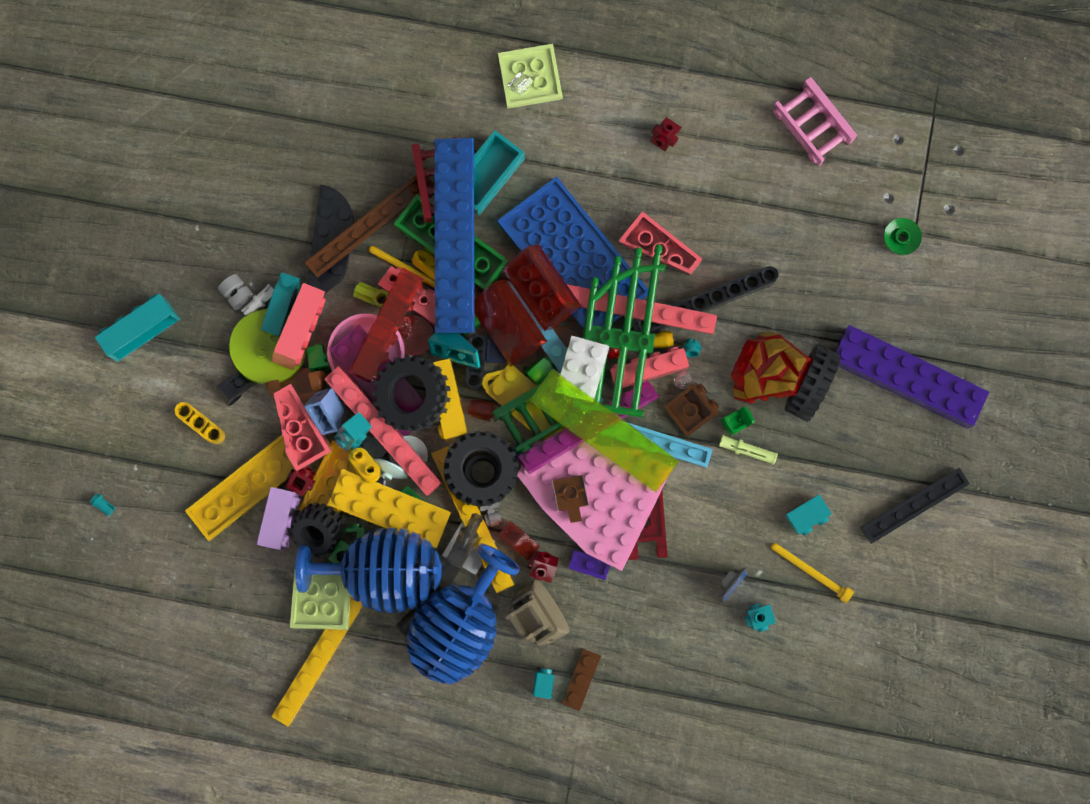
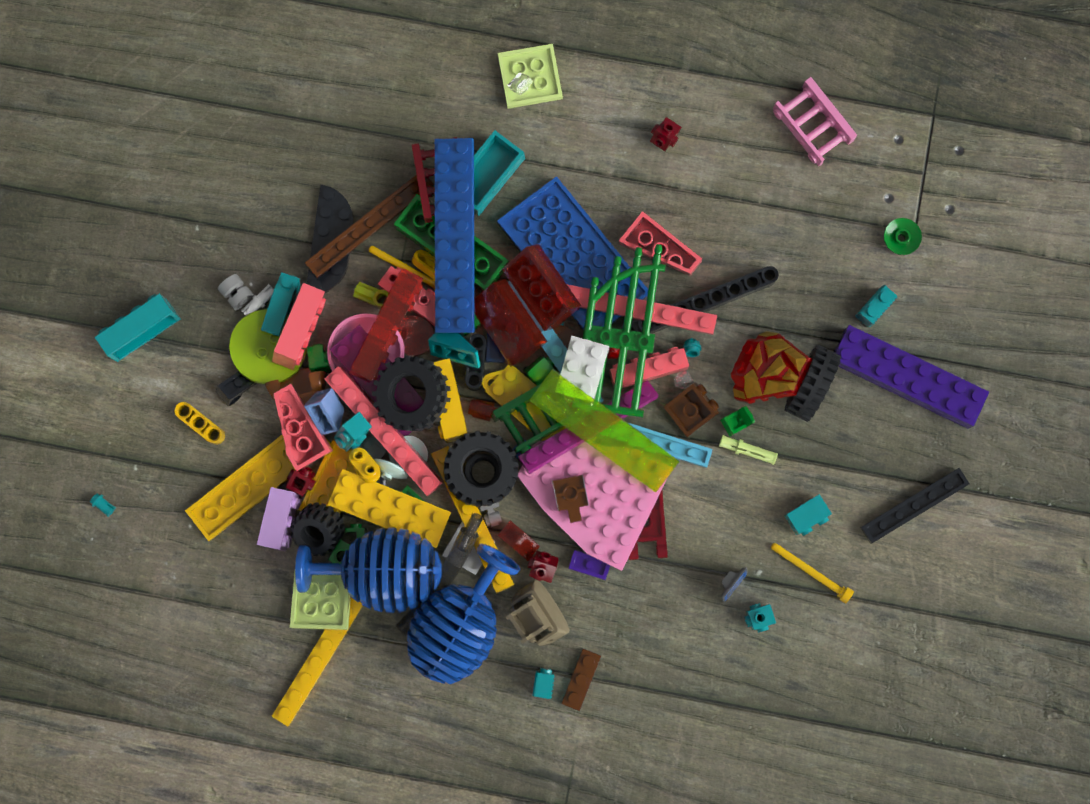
(664, 339): yellow cone -> none
(876, 306): none -> teal brick

